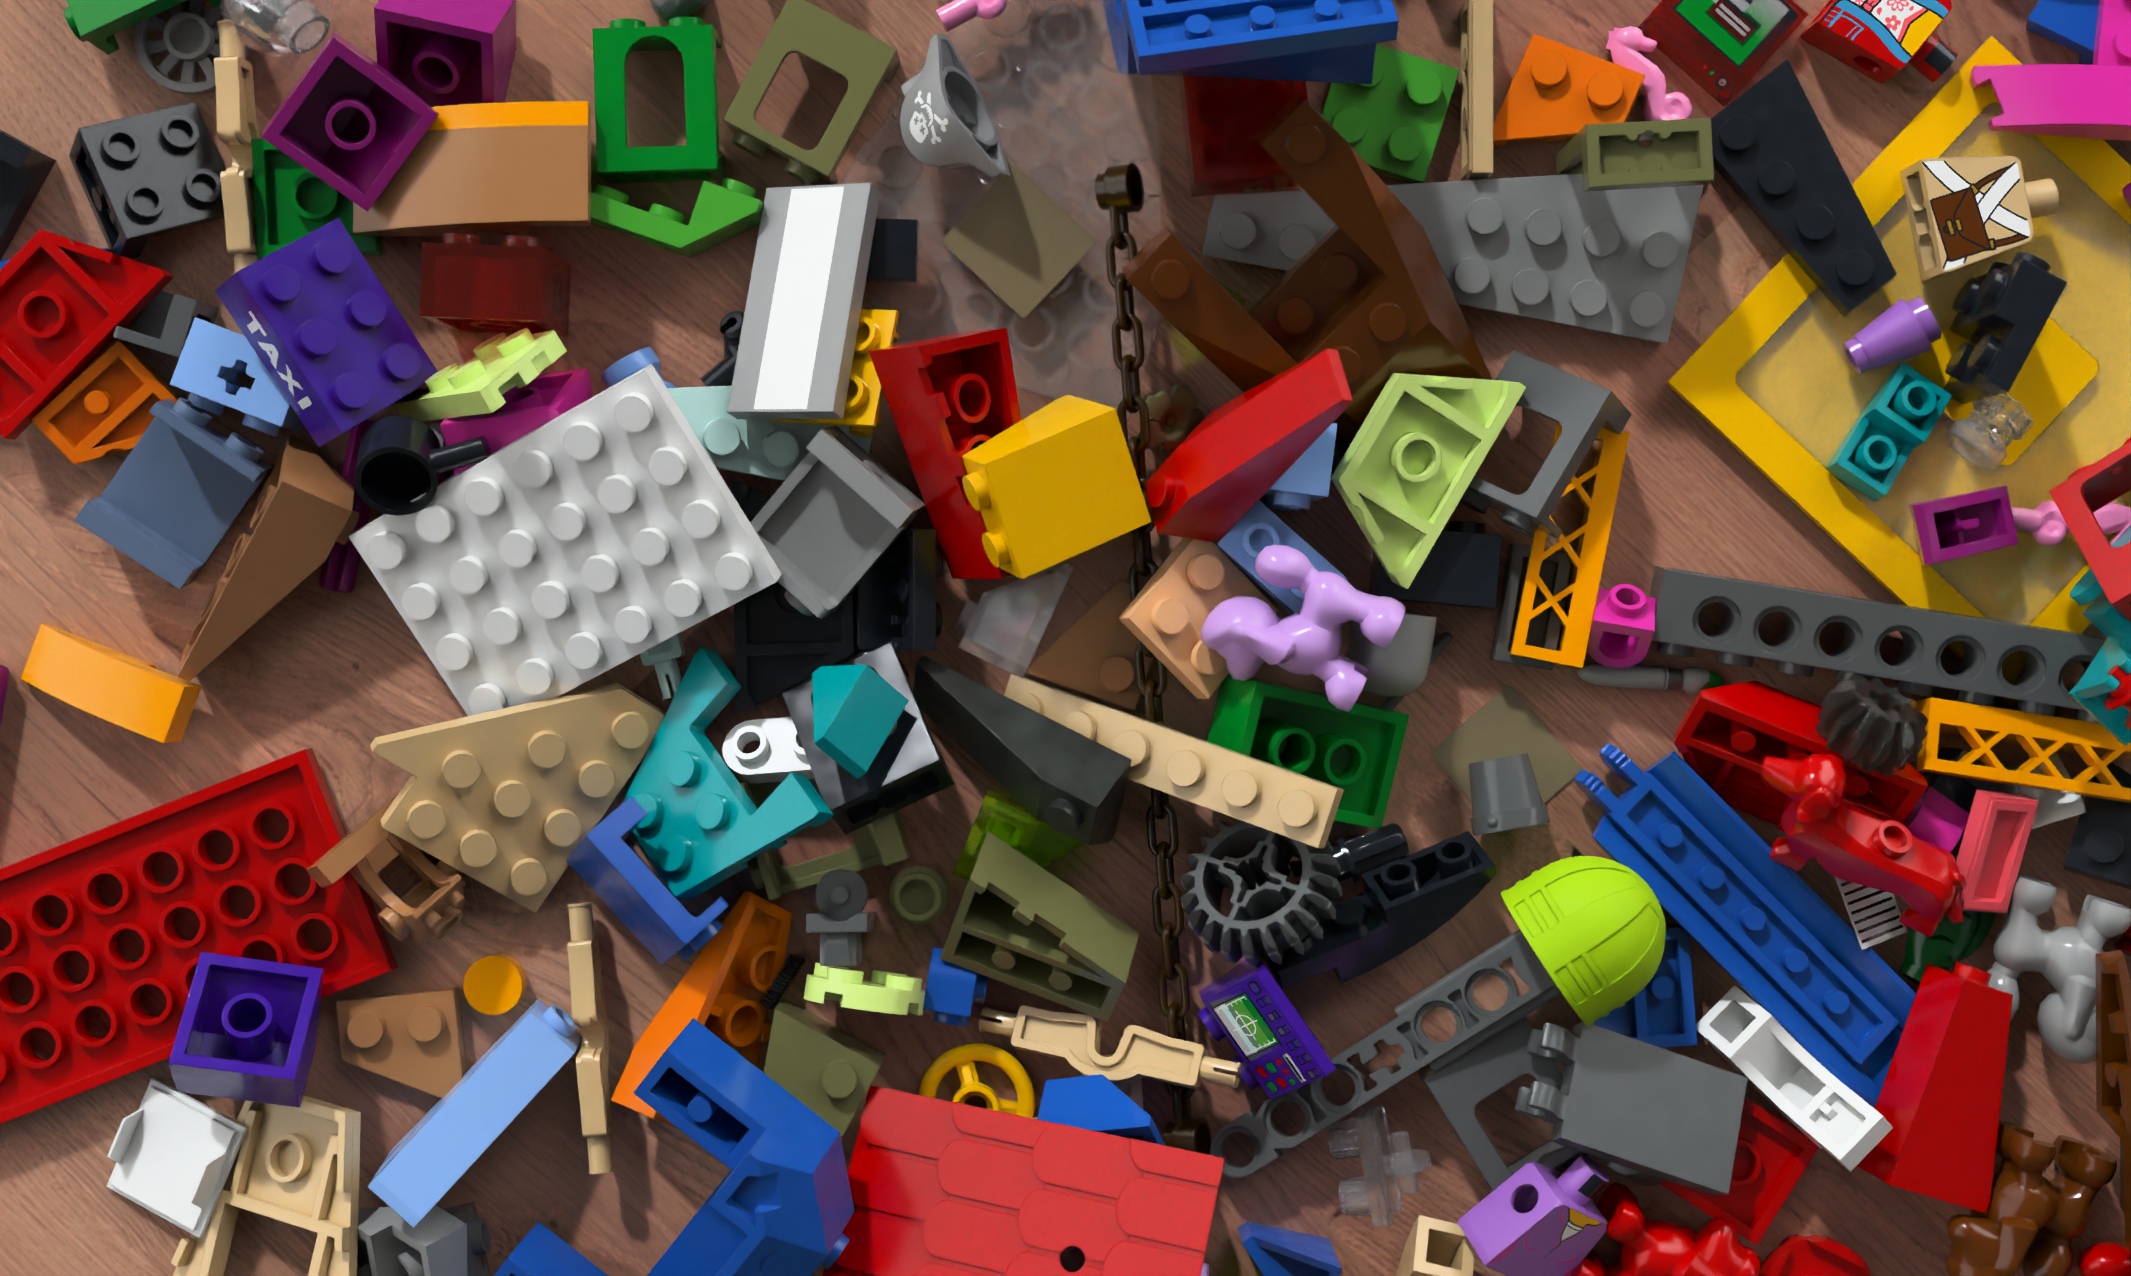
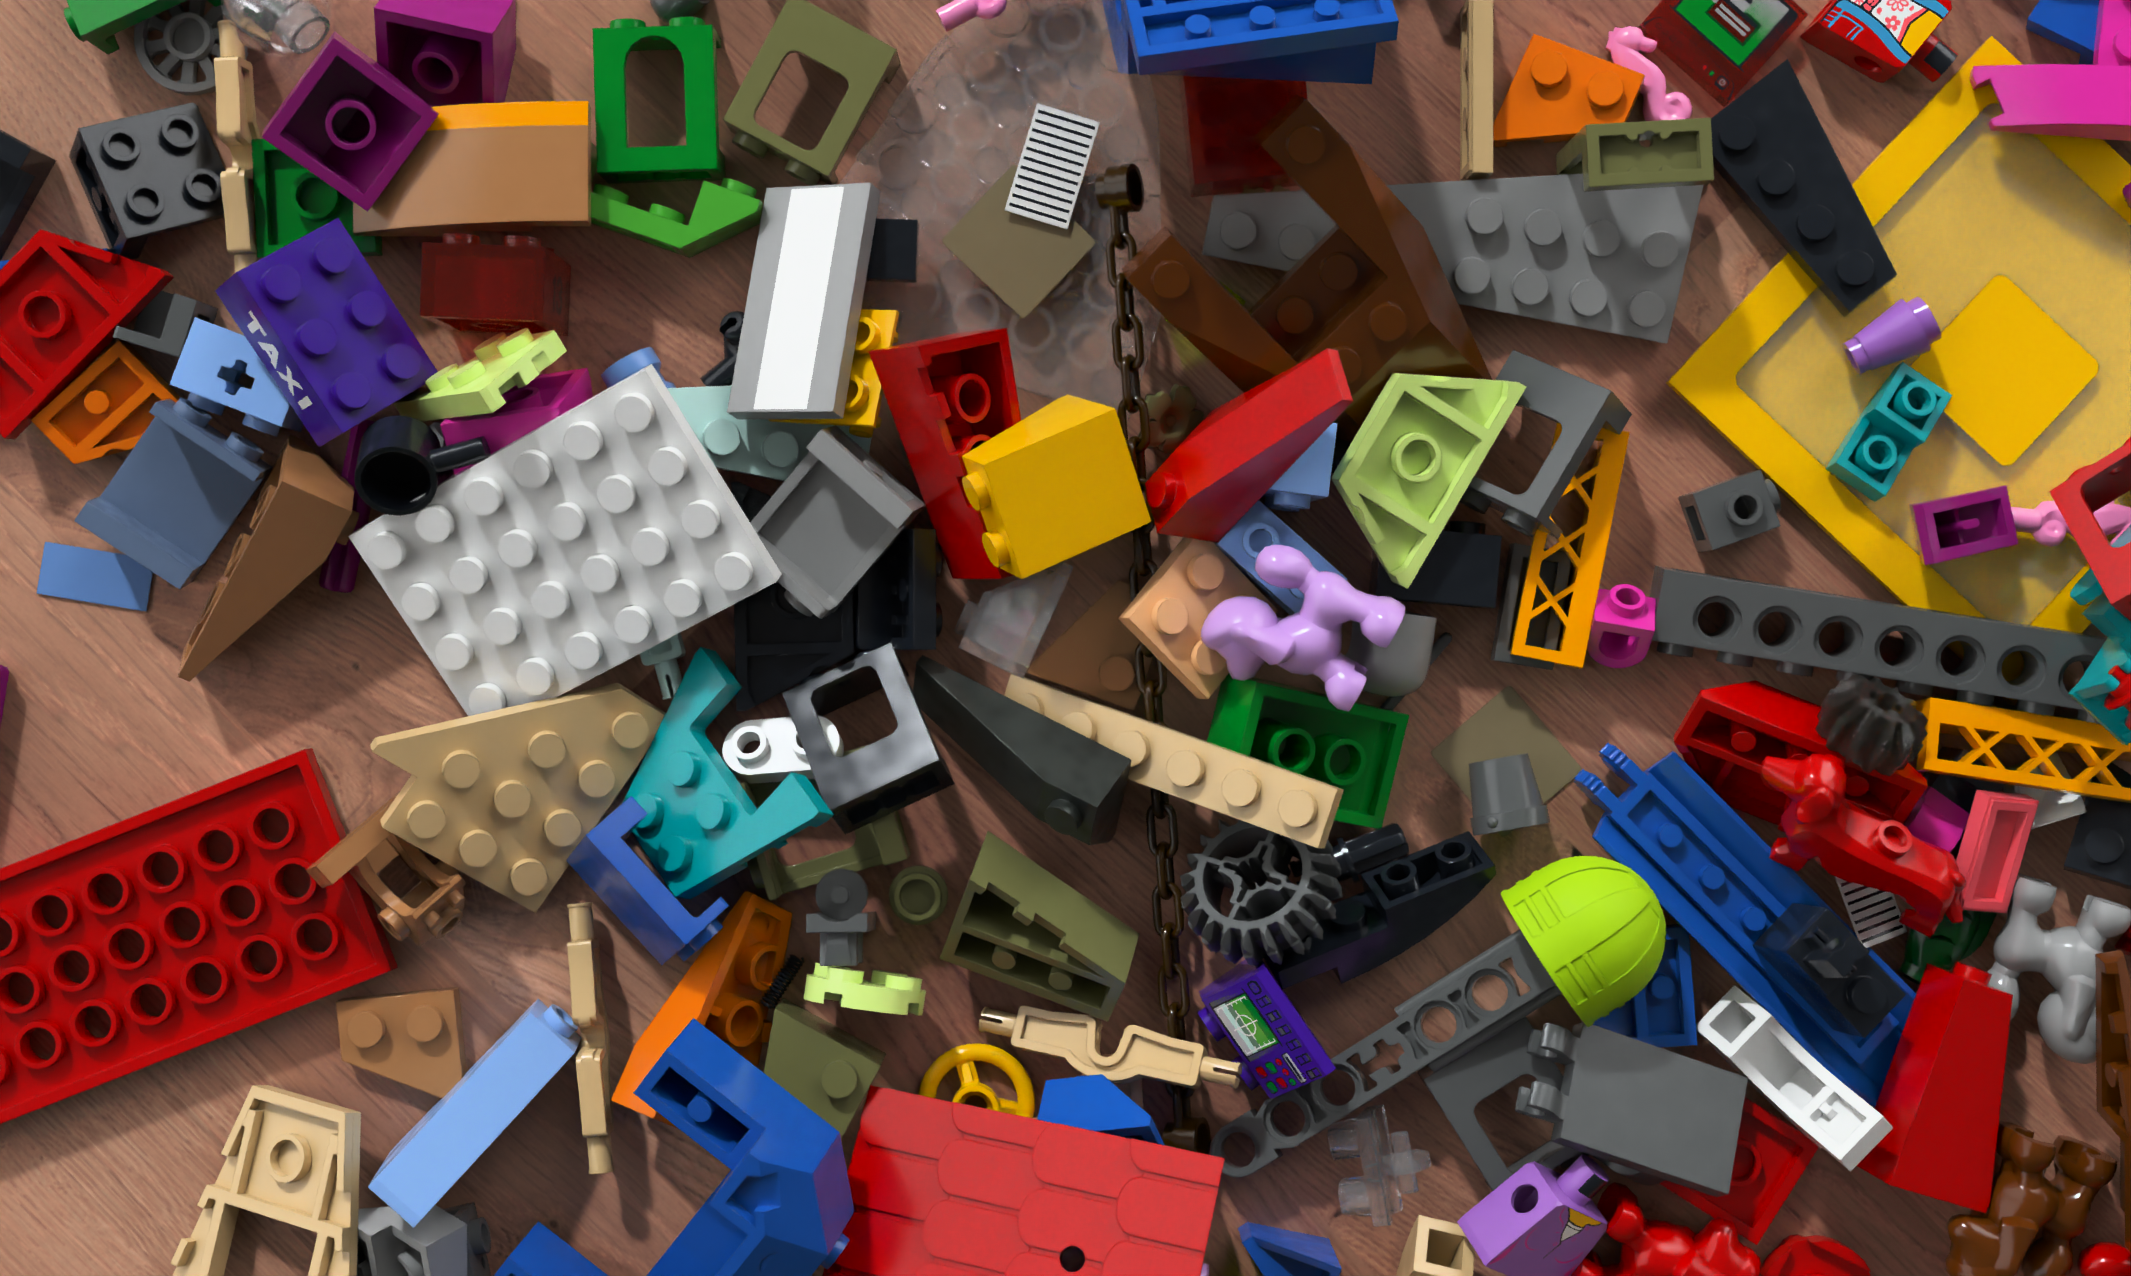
(94, 577): none -> medium blue sticker
(111, 684): light orange slope -> none
(175, 1156): white piece -> none
(248, 1030): dark purple slope -> none
(495, 984): light orange tile -> none
(853, 714): teal slope -> none
(946, 116): light grey hat -> none
(952, 991): blue plate -> none
(1017, 828): clear neon green slope -> none
(1052, 166): none -> white sticker
(1396, 116): bright green plate -> none
(1651, 677): light grey piece -> none
(1731, 510): none -> dark grey brick
(1829, 969): none -> black hinge
(1971, 209): torso -> none
(1989, 430): clear wheel -> none
(2002, 321): black plate -> none

